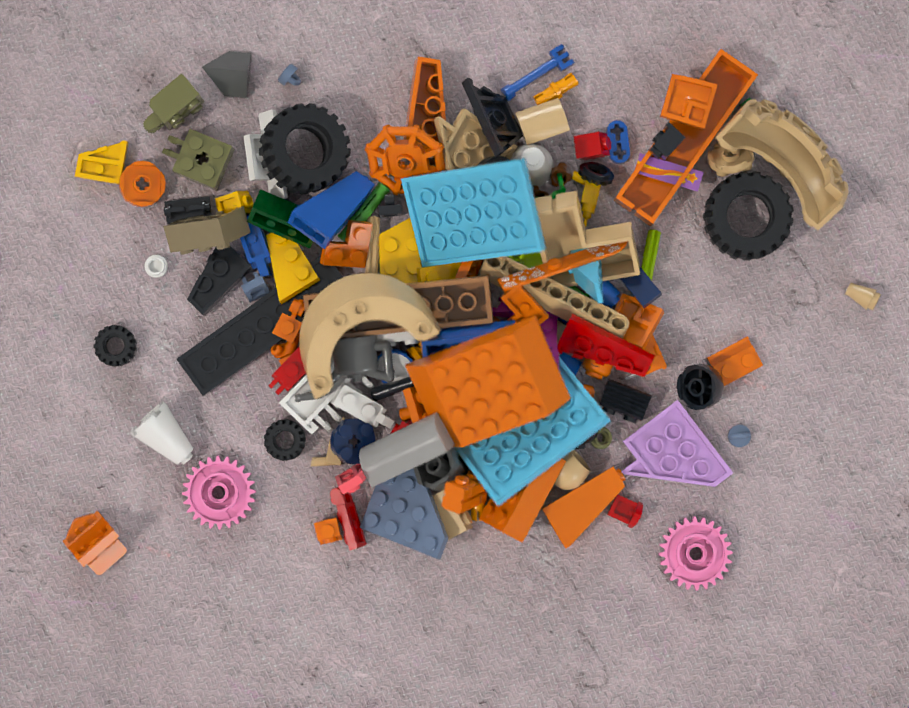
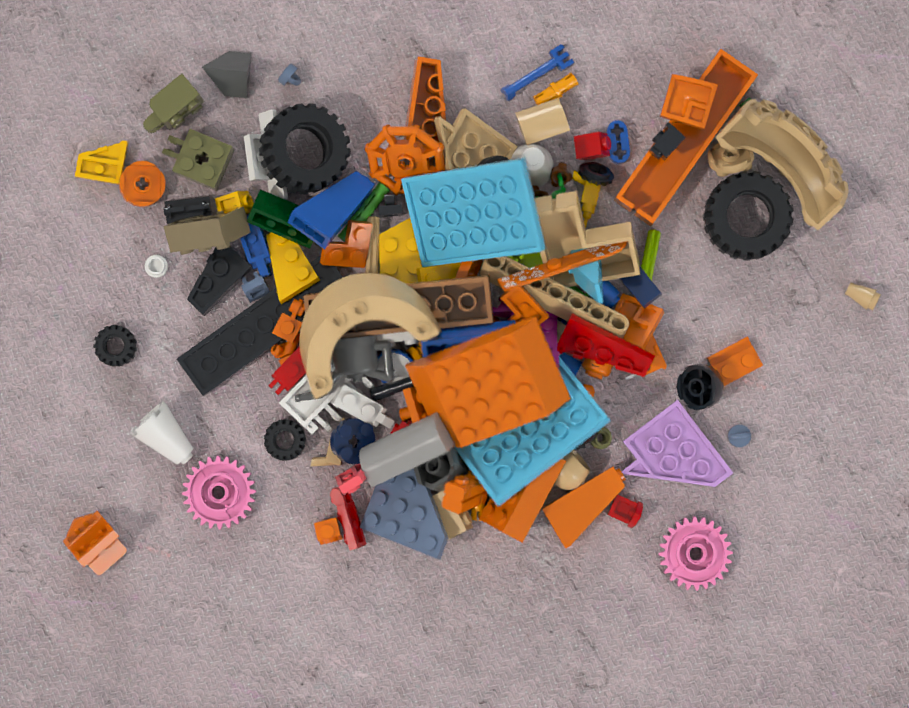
(494, 117): black wing -> none
(624, 400): black brick -> none
(669, 172): medium lavender sticker -> none

